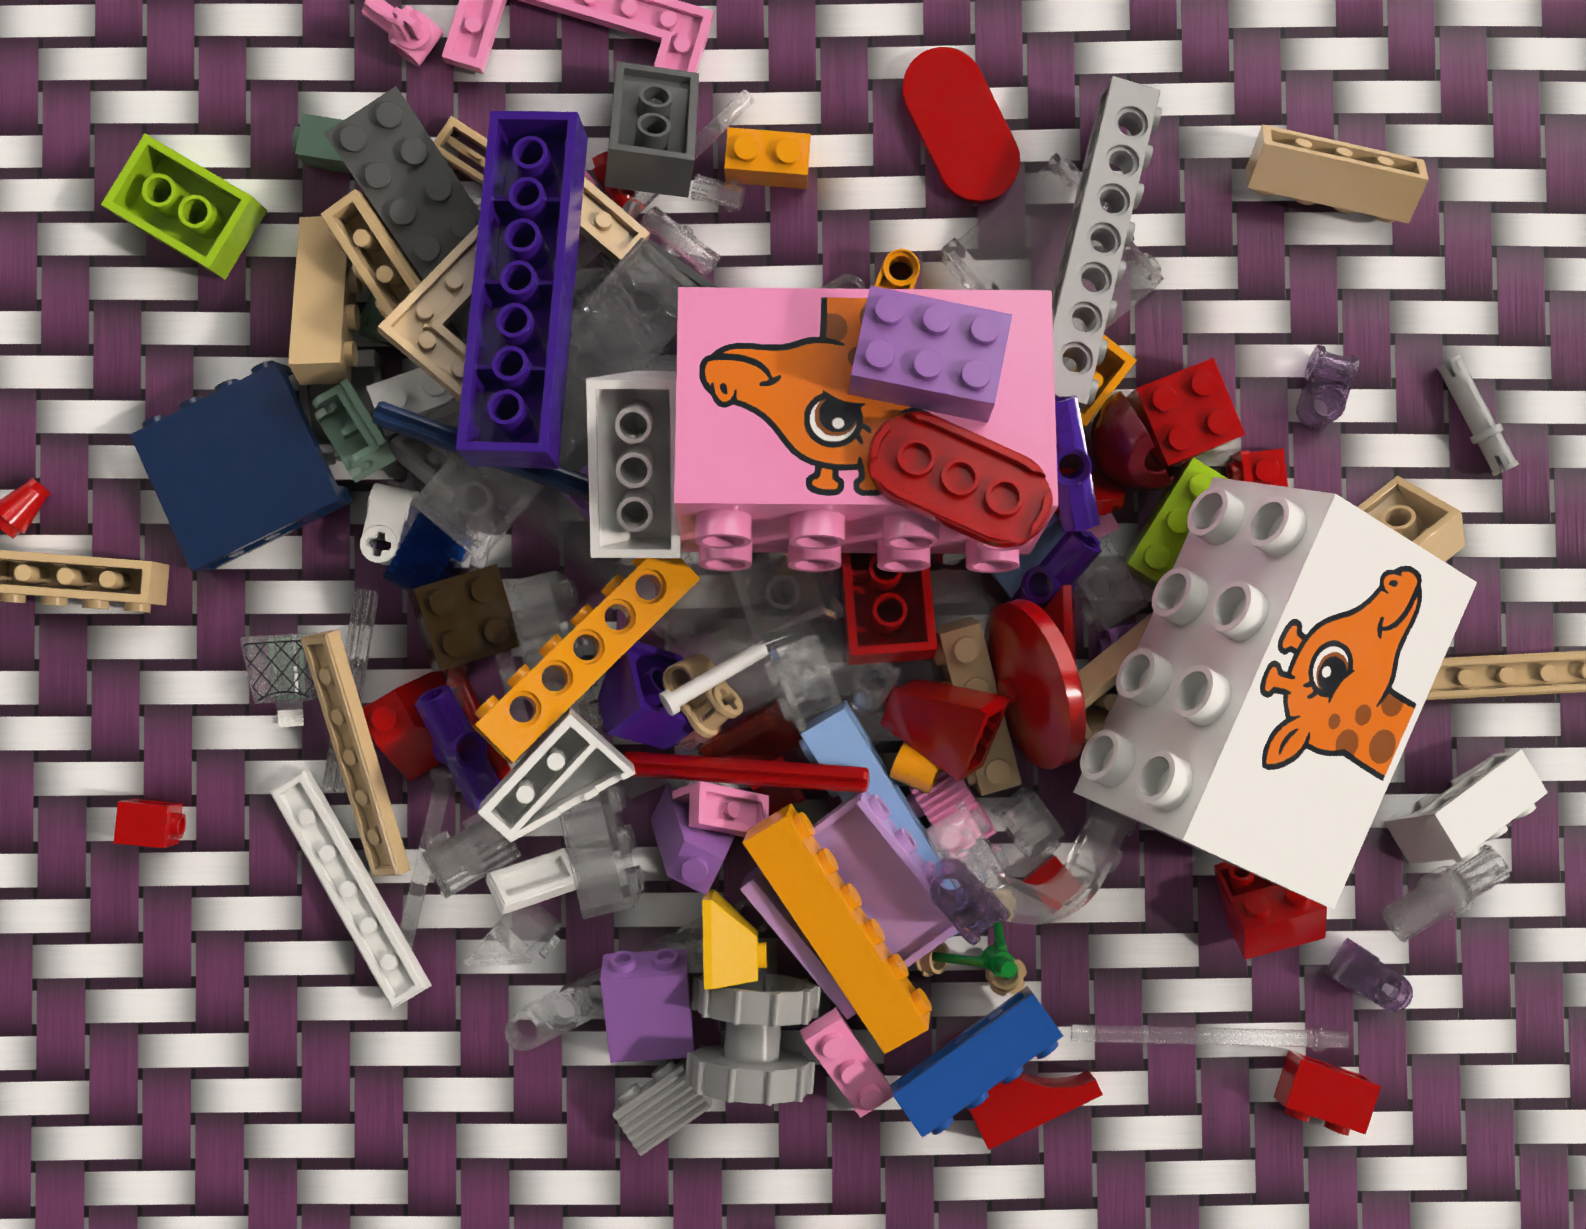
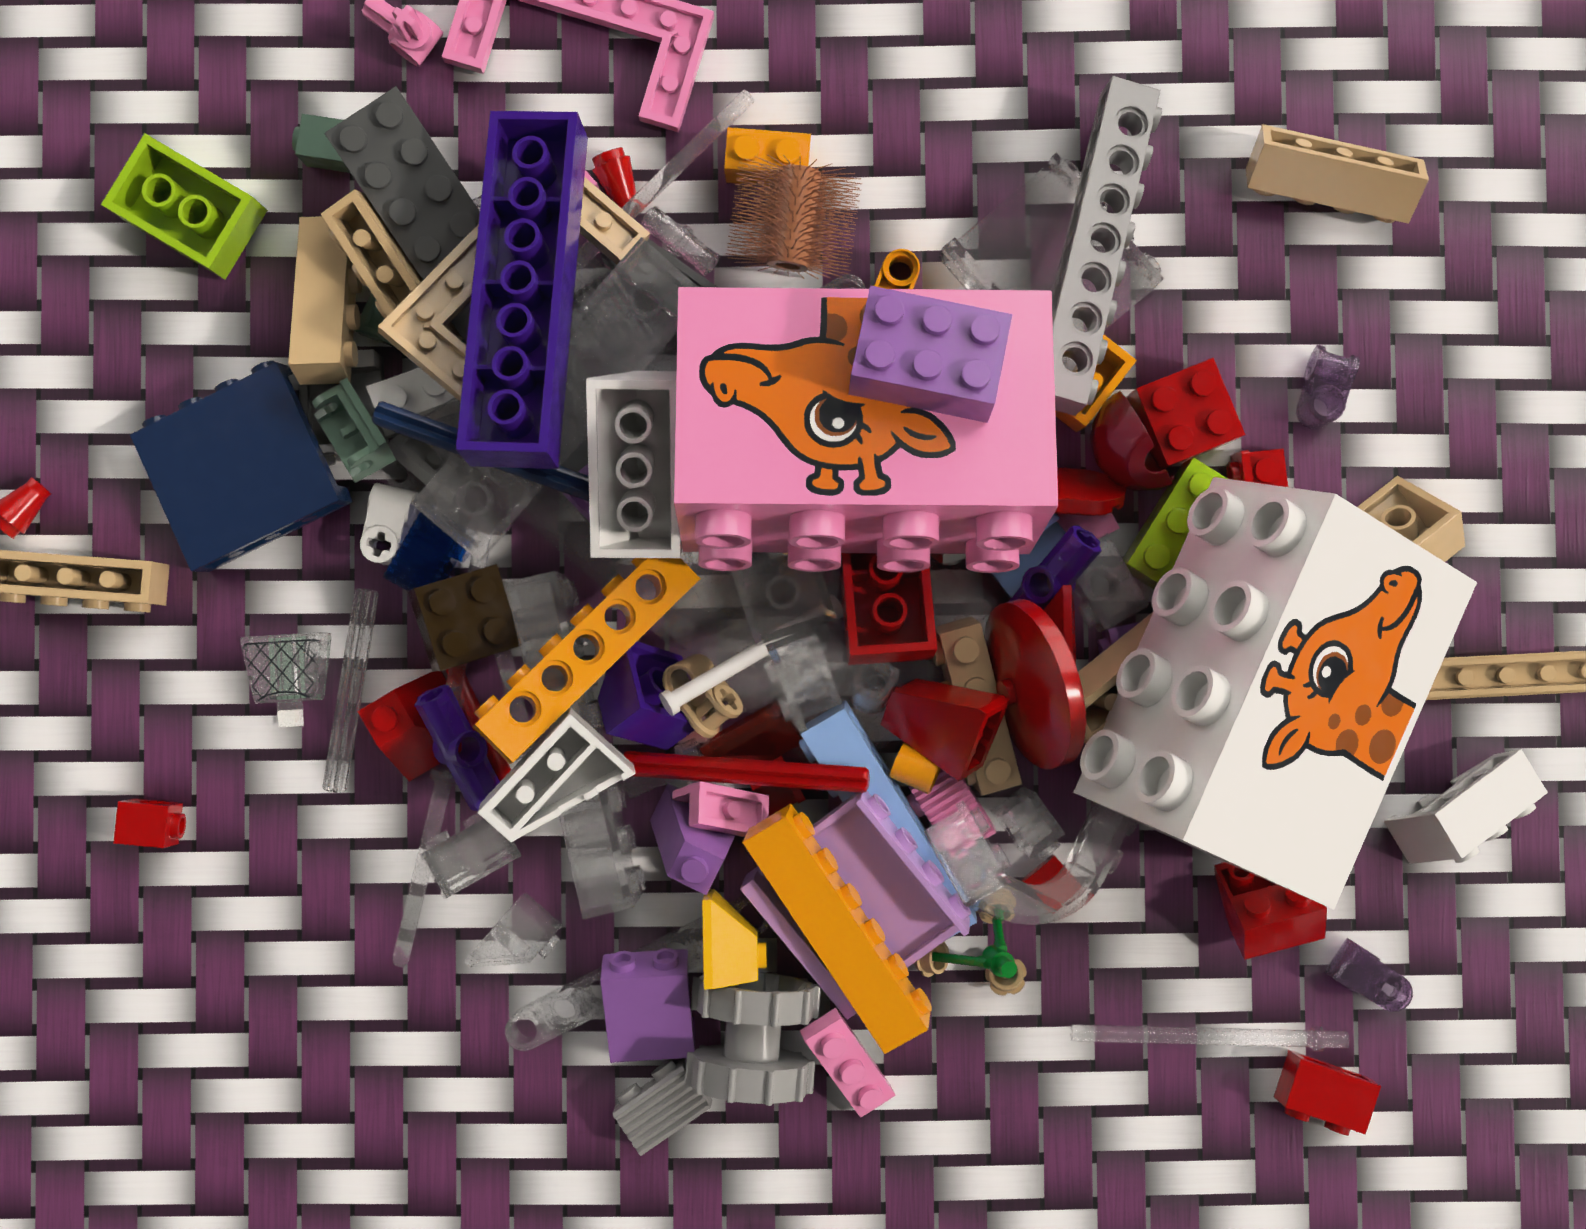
(350, 888): white tile -> none
(355, 753): tan tile -> none
(445, 138): tan tile -> none
(531, 881): white tile -> none
(652, 130): dark grey slope -> none
(718, 192): clear pin -> none
(794, 218): none -> nougat piece
(959, 479): red tile -> none
(960, 125): red tile -> none
(969, 907): clear purple piece -> none
(976, 1062): blue brick -> none
(1029, 1103): red arch -> none
(1075, 490): dark purple piece -> none
(1445, 893): clear piece -> none
(1477, 415): light grey pin -> none

